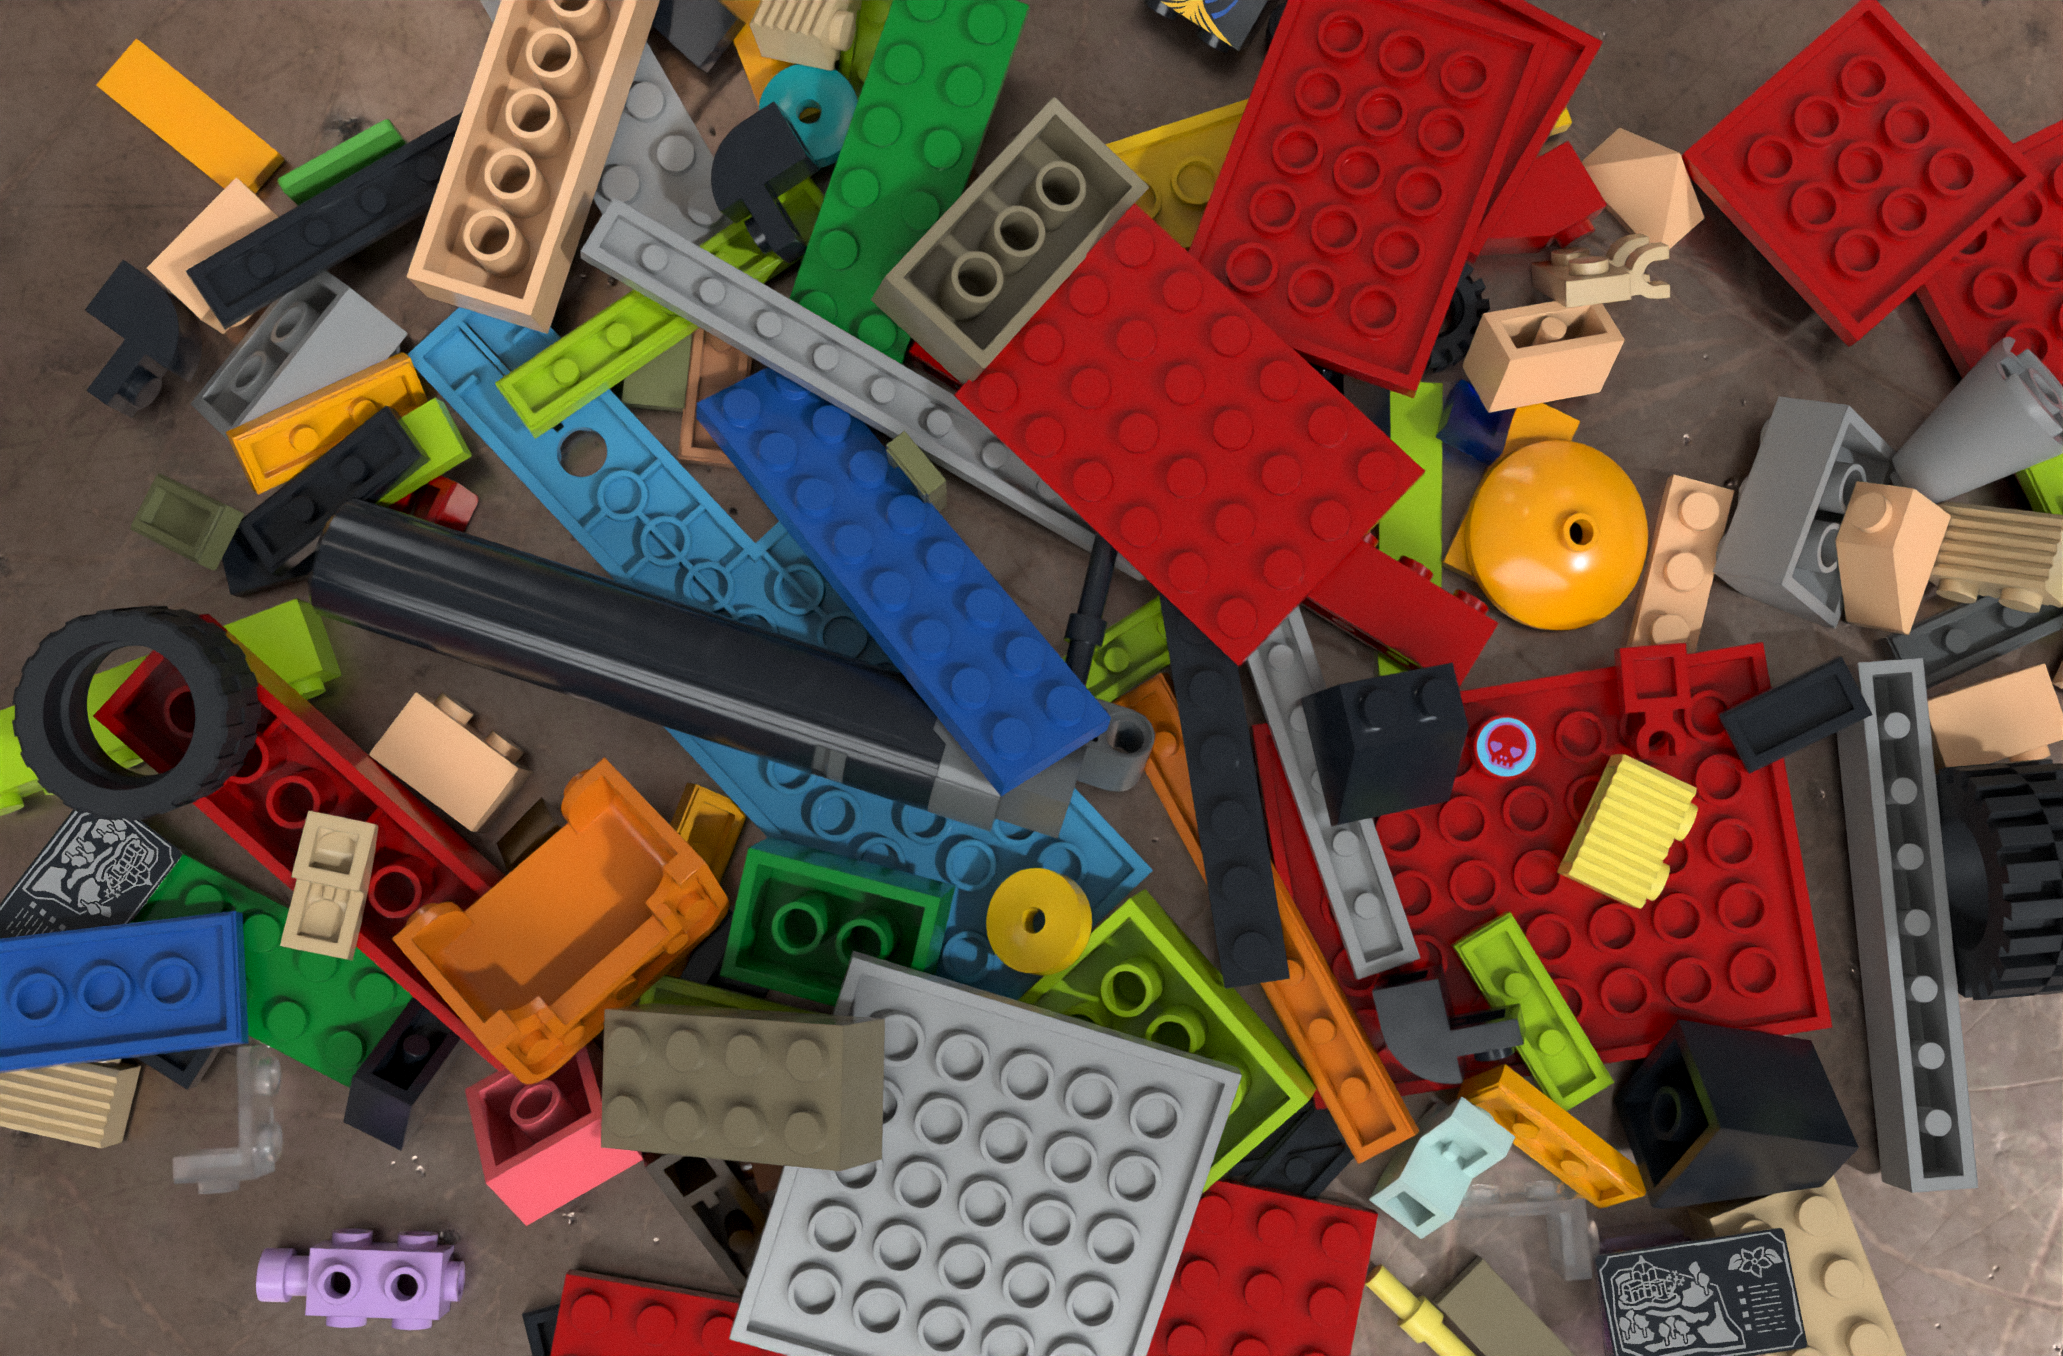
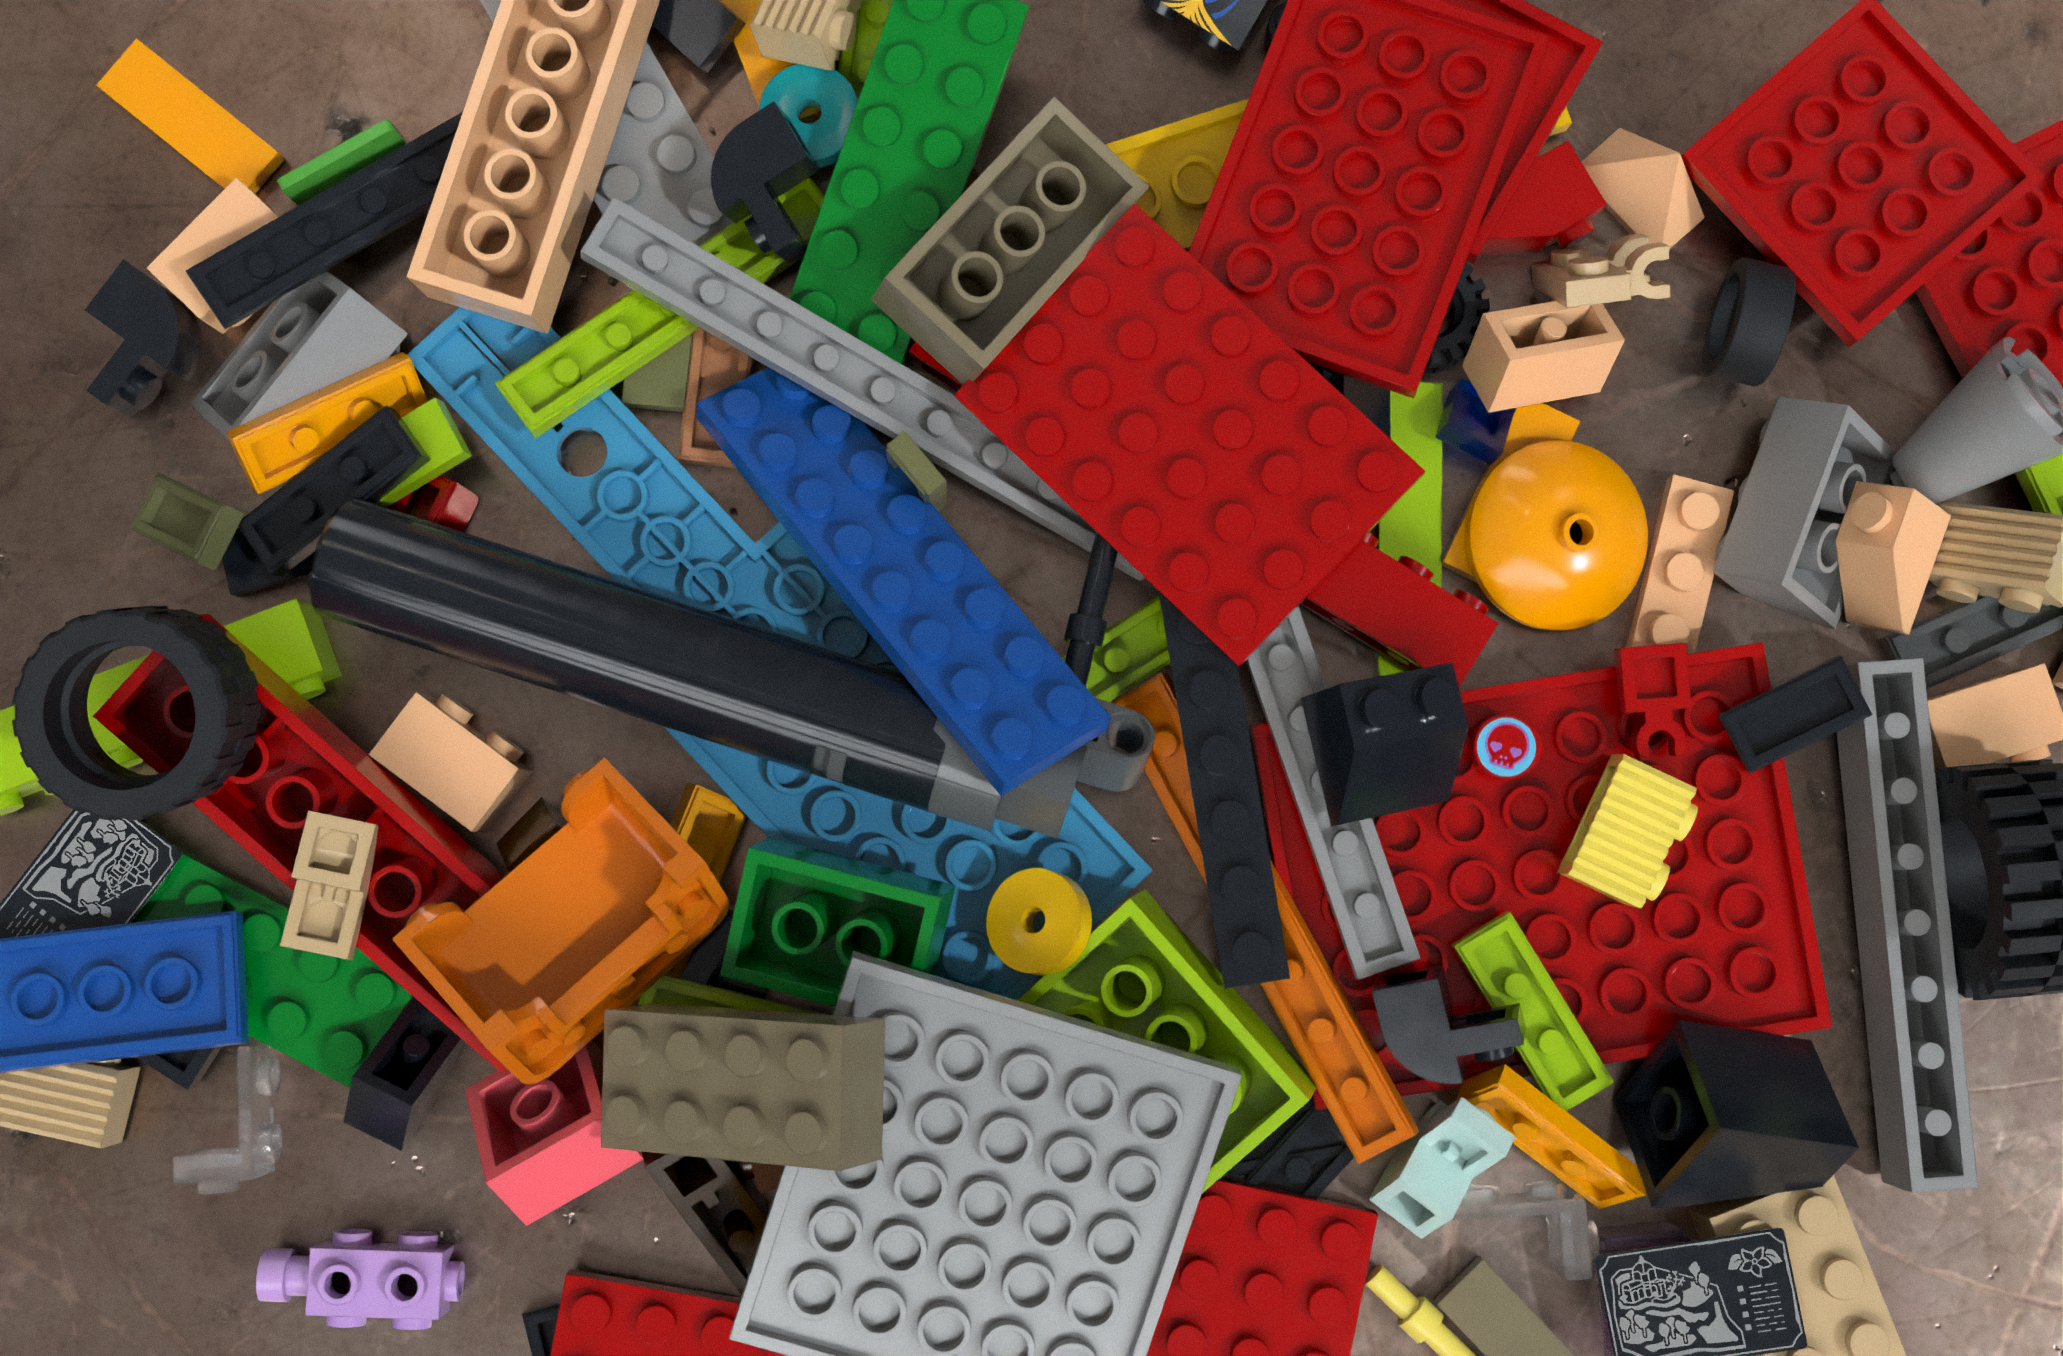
(1749, 322): none -> black tyre

